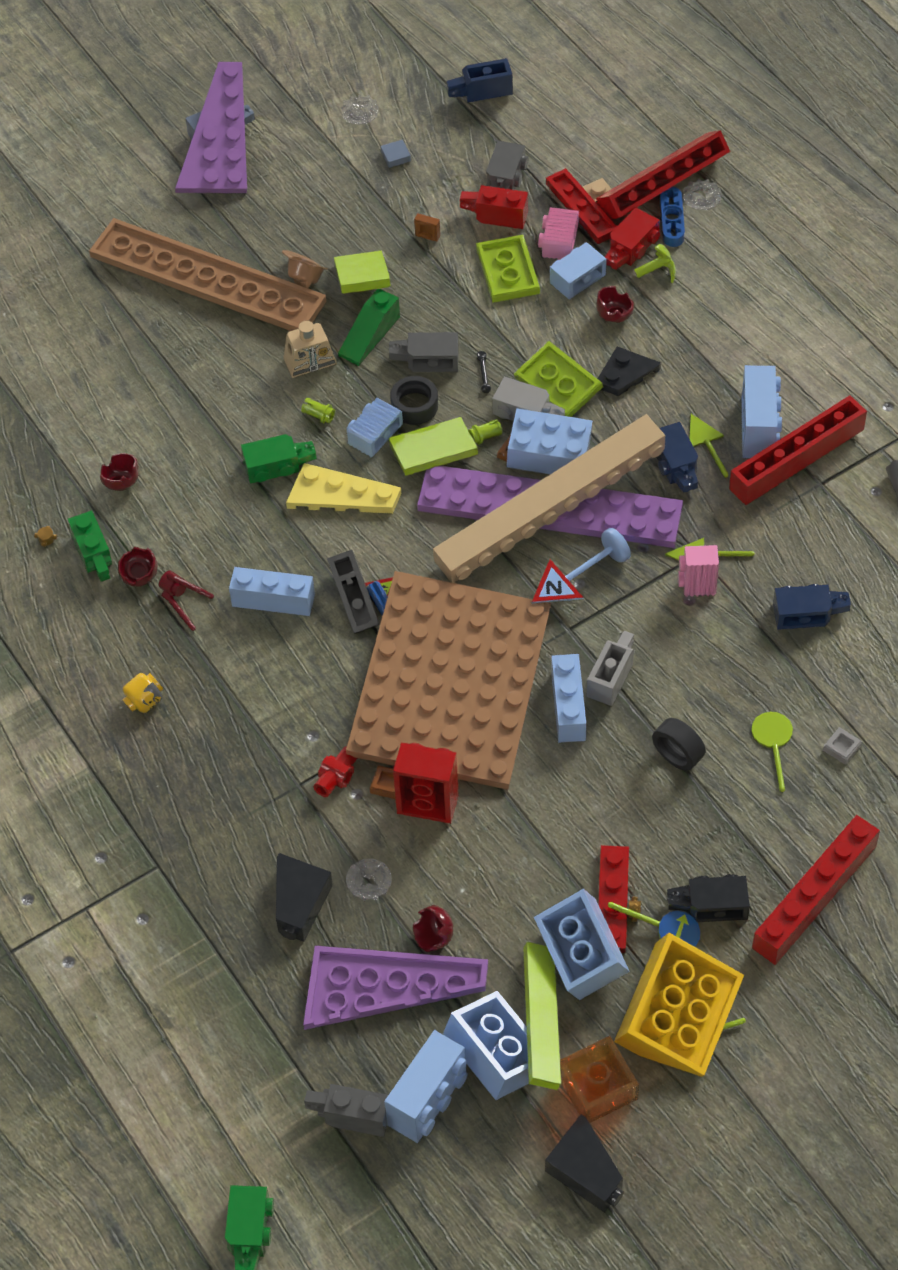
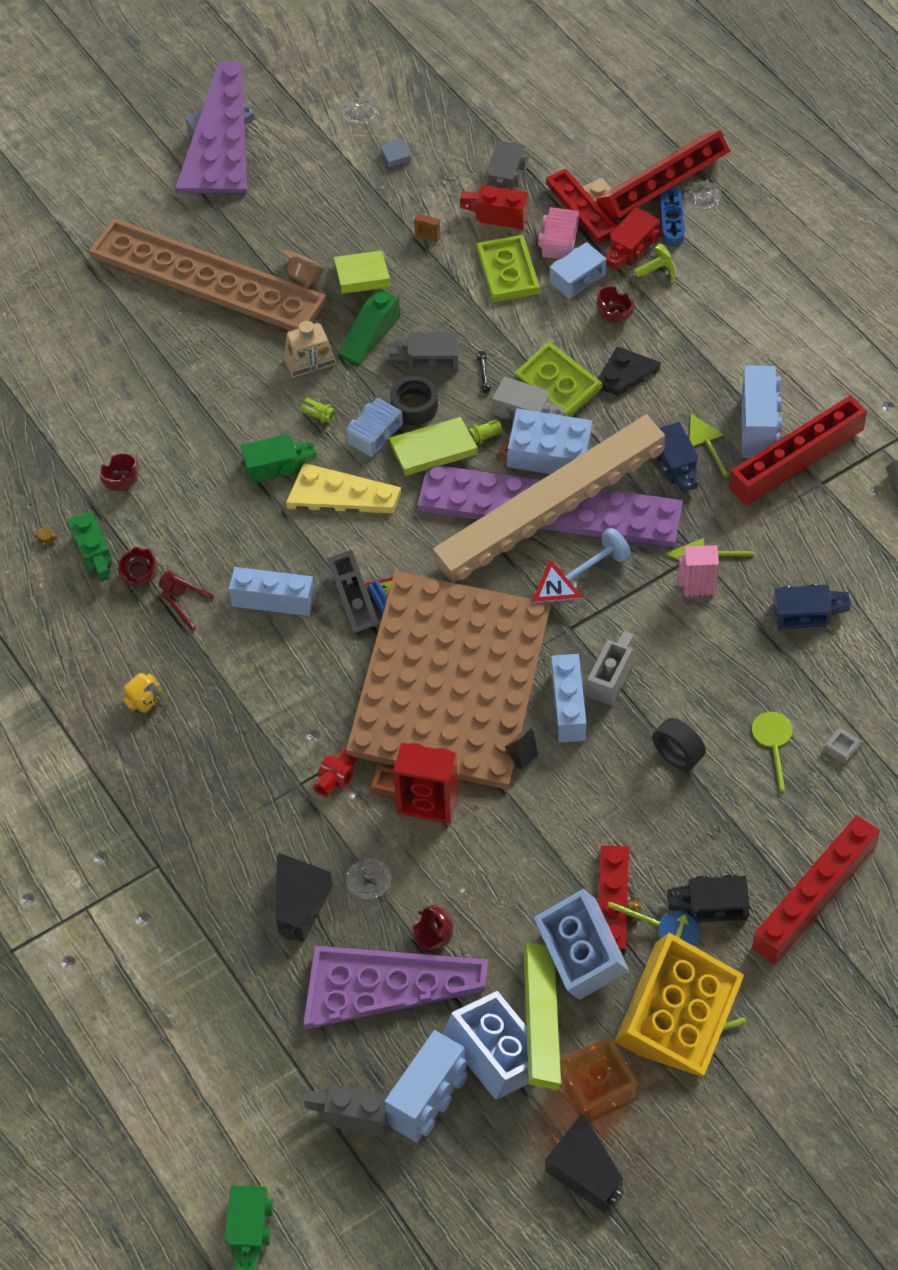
(482, 81): dark blue hinge -> none
(523, 748): none -> black slope

